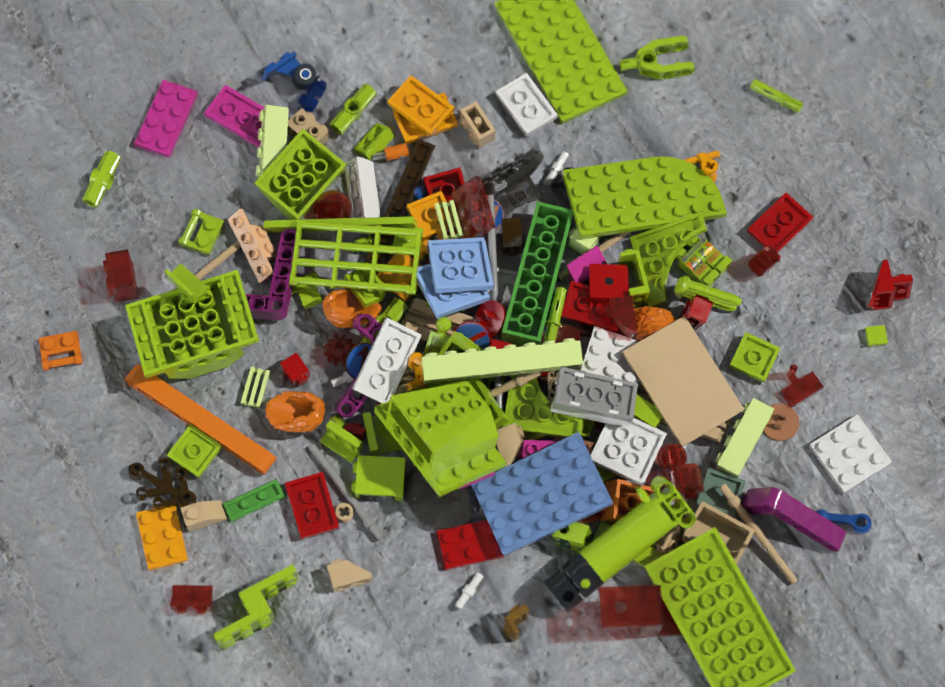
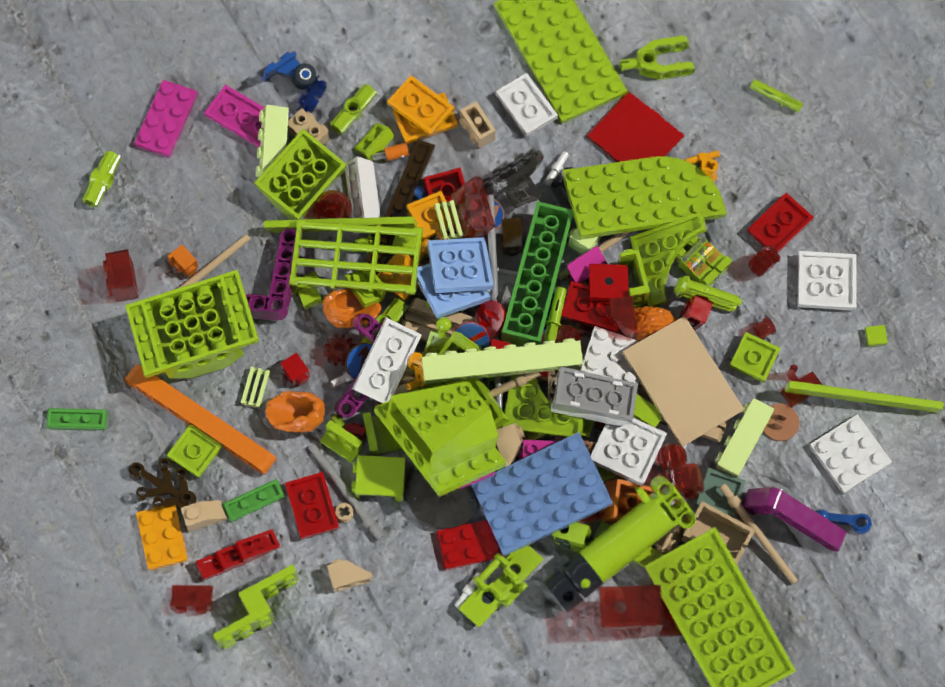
(59, 345): orange plate -> none
(77, 419): none -> bright green tile
(183, 261): none -> orange brick
(187, 283): lime panel -> none
(206, 235): lime plate -> none
(238, 554): none -> red slope
(254, 244): light nougat bracket -> none
(505, 589): none -> lime piece
(517, 615): pearl gold bracket -> none
(634, 131): none -> red piece
(764, 328): none -> clear red wheel
(827, 280): none -> white plate
(864, 396): none -> lime tile
(888, 288): red piece -> none

